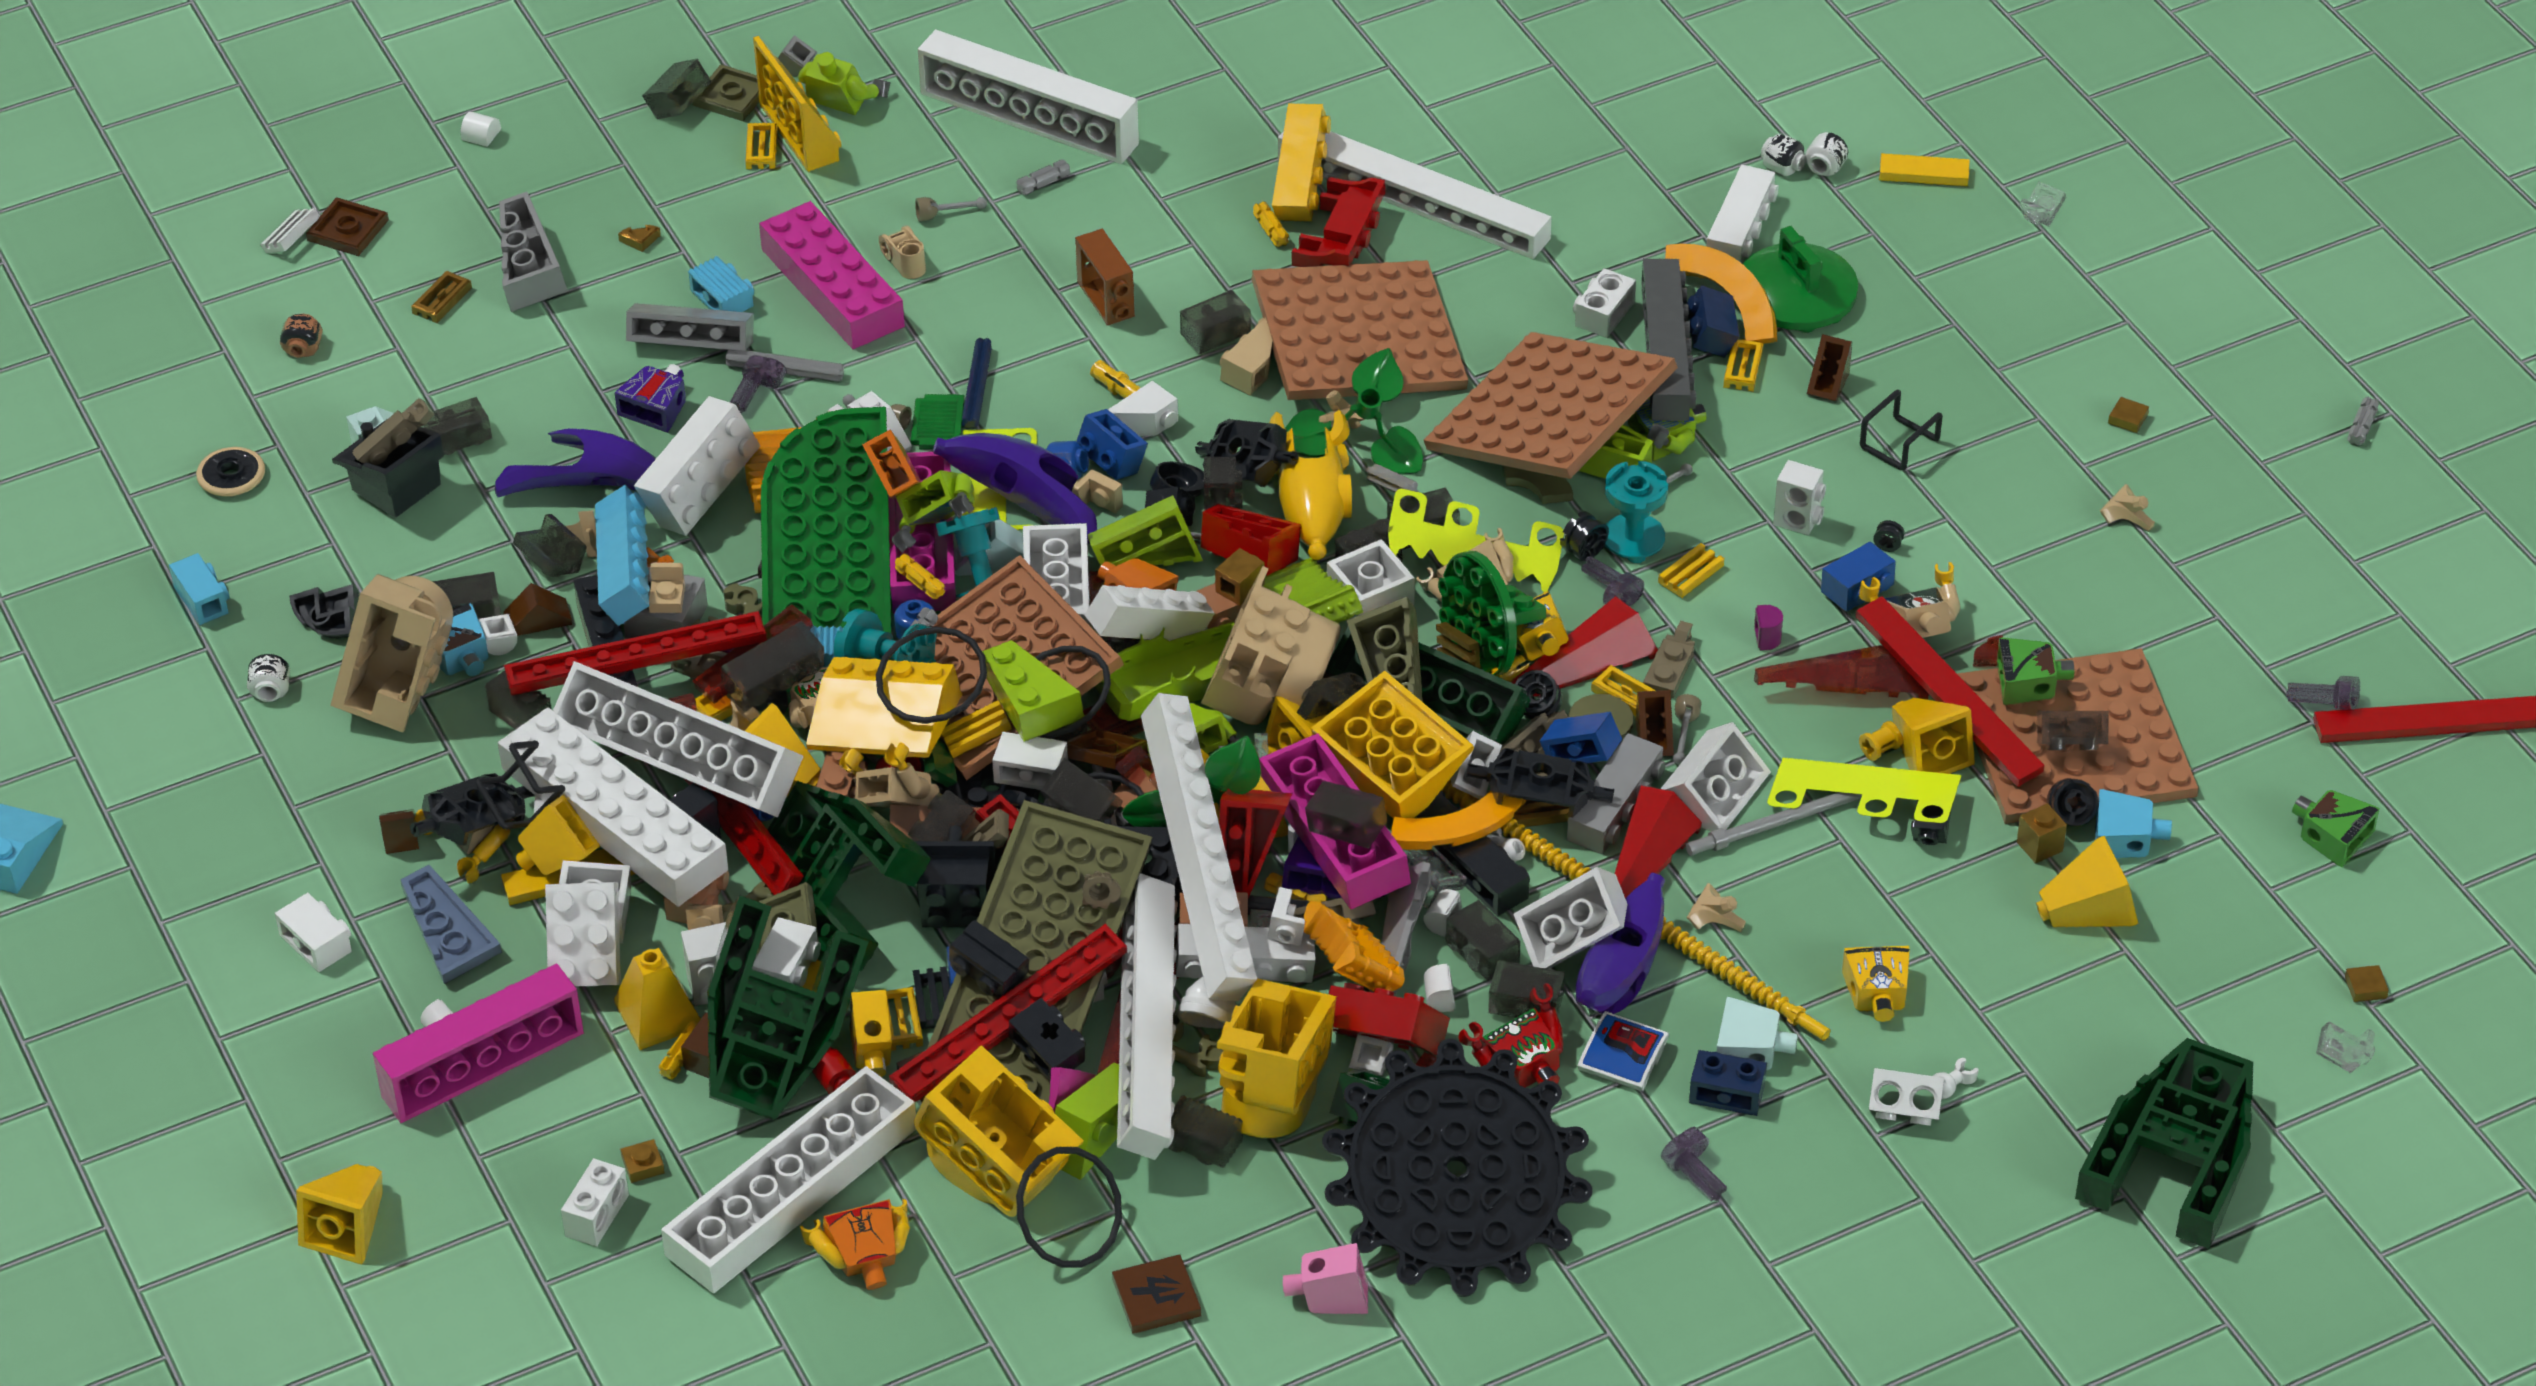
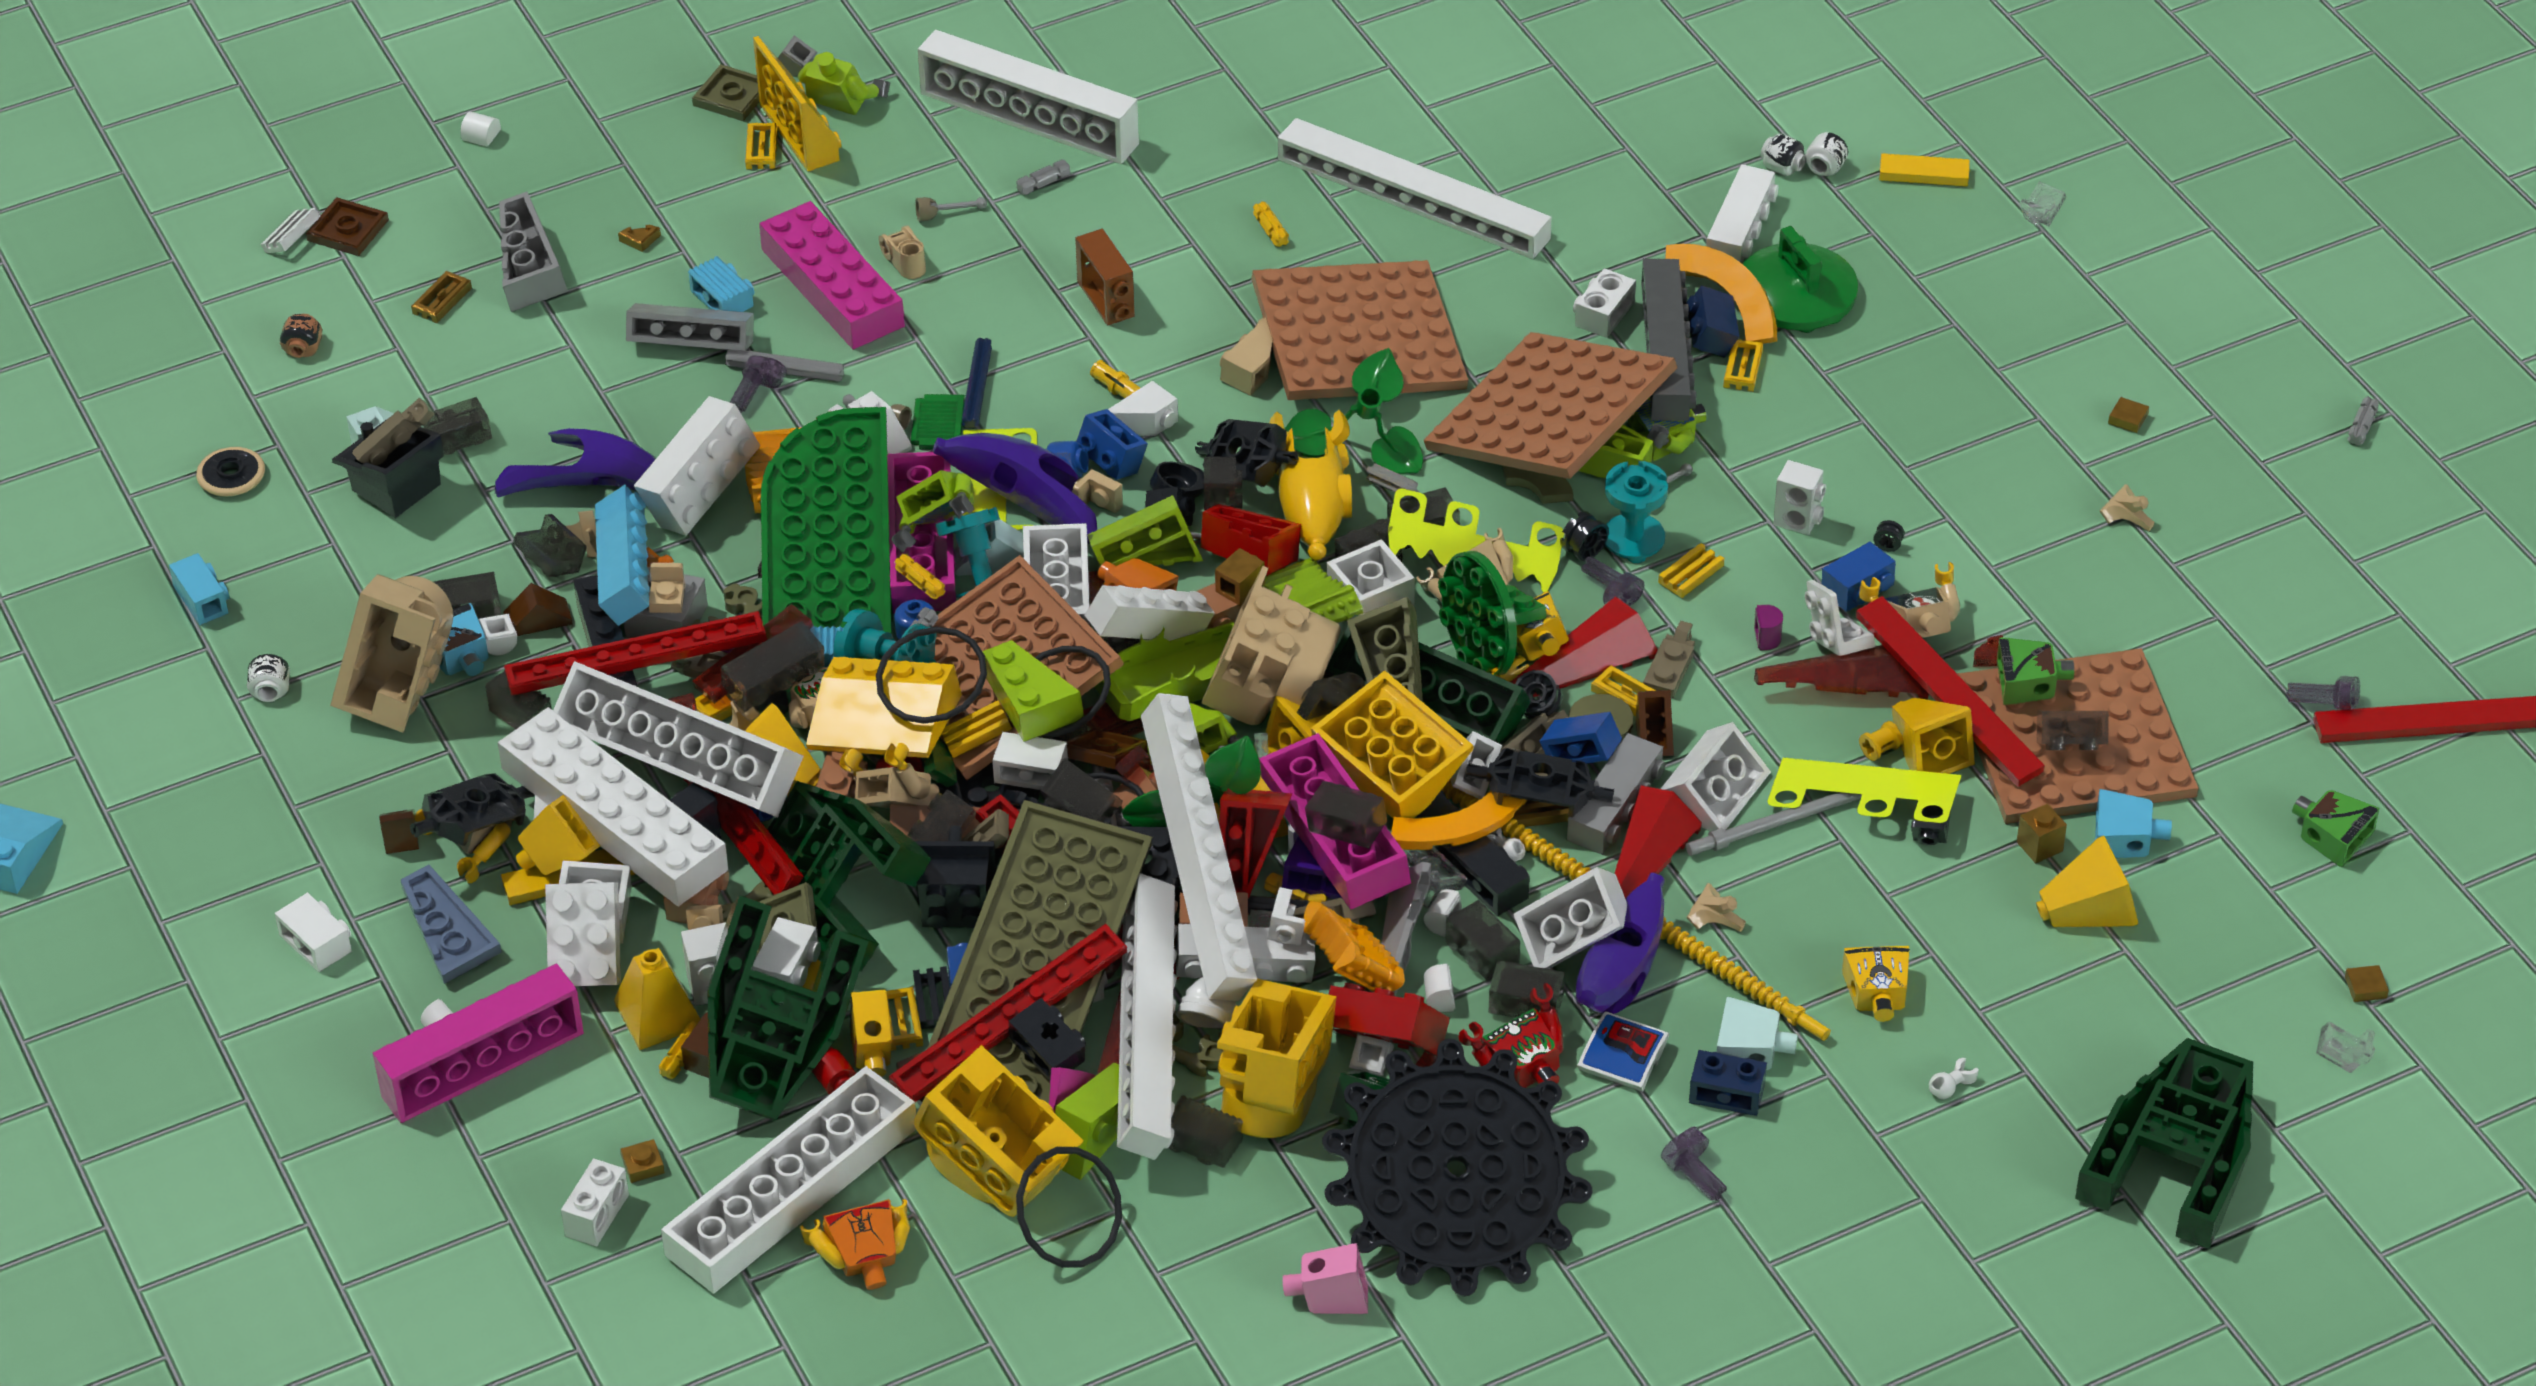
(326, 612): black brick -> none
(340, 1212): yellow slope -> none
(520, 762): black piece -> none
(652, 397): dark purple torso -> none
(677, 88): clear smoke brick -> none
(891, 466): orange torso -> none
(987, 960): black brick -> none
(1101, 895): dark tan animal -> none
(1156, 1294): reddish brown tile -> none
(1215, 321): clear smoke brick -> none
(1300, 162): yellow brick -> none
(1337, 403): tan piece -> none
(1348, 227): red bracket -> none
(1463, 644): pearl gold tile -> none
(1686, 716): hinge -> none
(1828, 628): none -> white bracket
(1830, 368): reddish brown slope -> none
(1896, 396): black piece -> none
(1907, 1085): white brick -> none
(2069, 788): black wheel -> none

